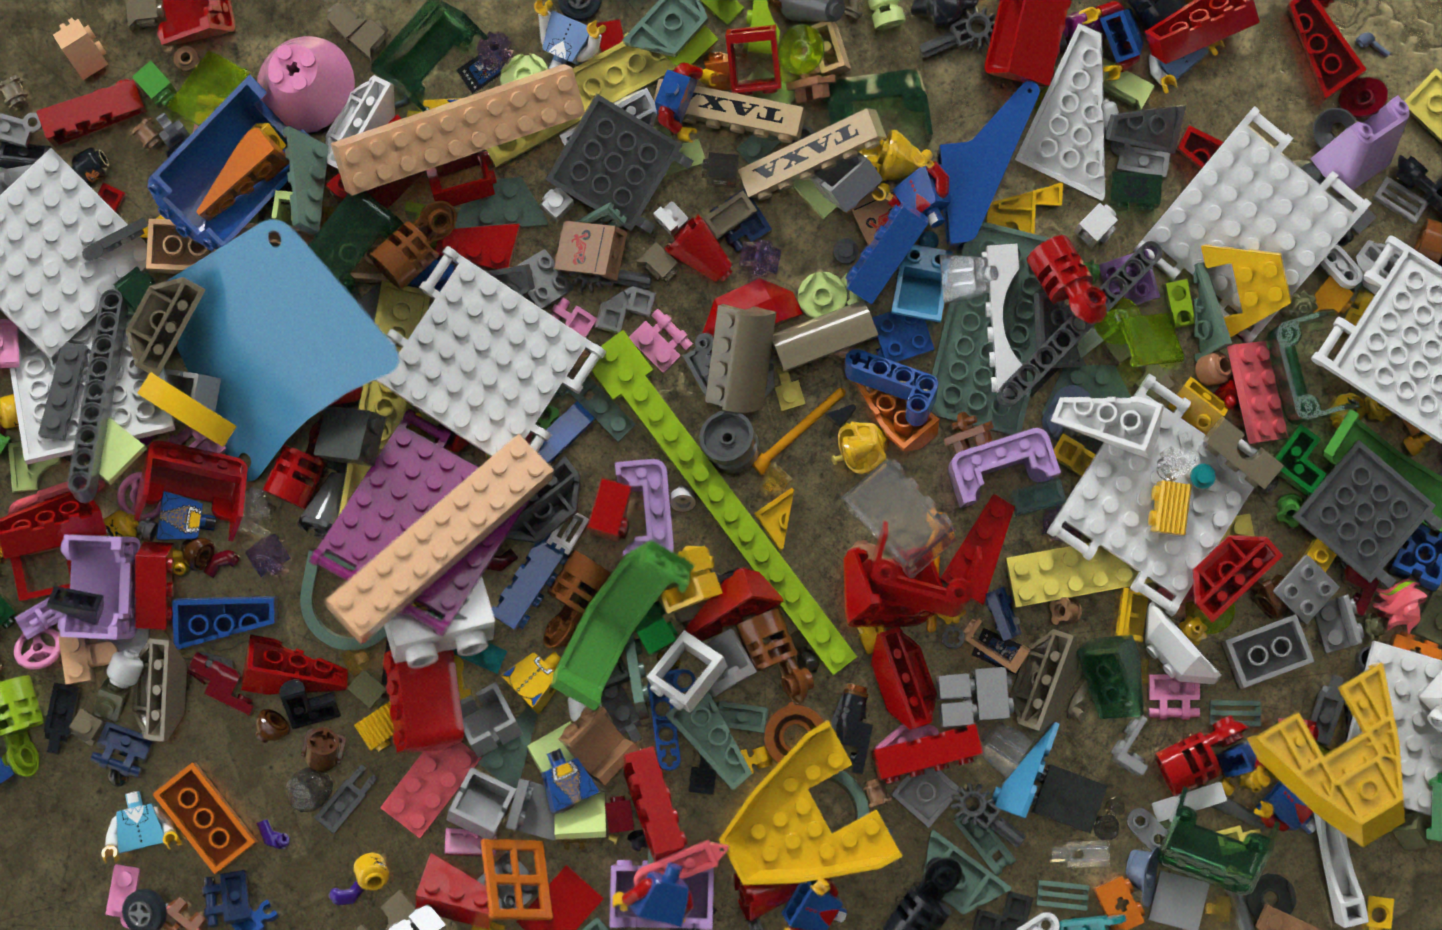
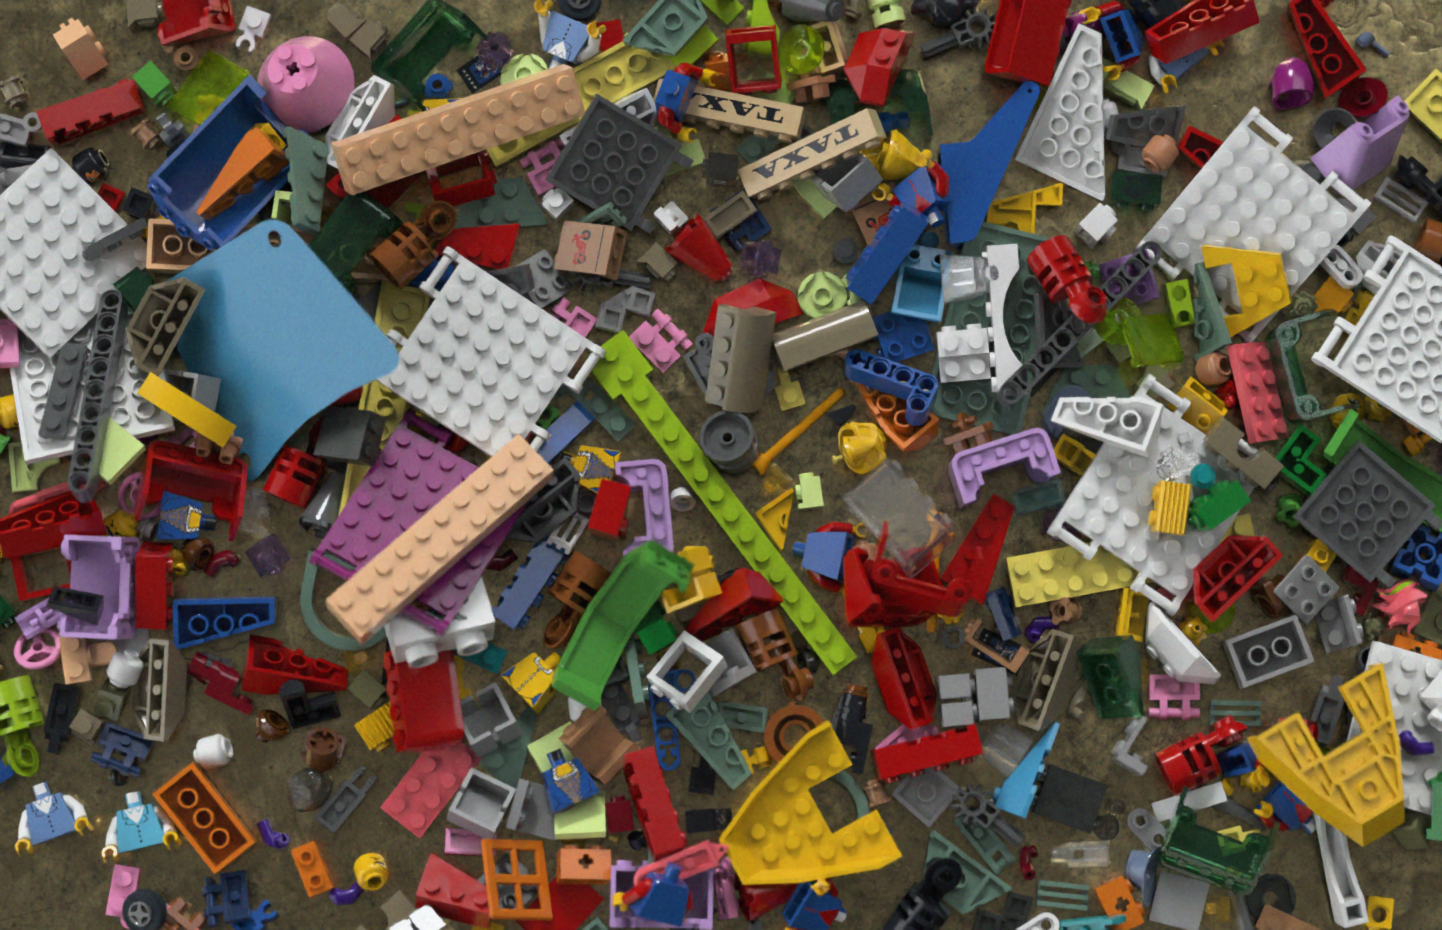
(49, 818): none -> torso
(139, 205): none -> black brick
(213, 751): none -> white head
(227, 454): none -> nougat hips
(253, 25): none -> white plate
(313, 868): none -> orange brick
(441, 93): none -> blue brick
(538, 176): none -> bright pink plate
(572, 873): none -> orange brick
(586, 502): none -> dark grey plate
(593, 465): none -> torso
(707, 820): none -> black leg
(723, 885): none -> bright pink hinge
(809, 491): none -> yellowish green brick
(825, 553): none -> blue torso
(877, 62): none -> red wedge
(899, 120): none -> blue plate
(963, 353): none -> white plate
(1025, 861): none -> dark red arm
(1038, 626): none -> dark purple arm
(1160, 153): none -> nougat head
(1216, 506): none -> green brick
(1296, 79): none -> magenta piece
(1412, 746): none -> dark purple arm

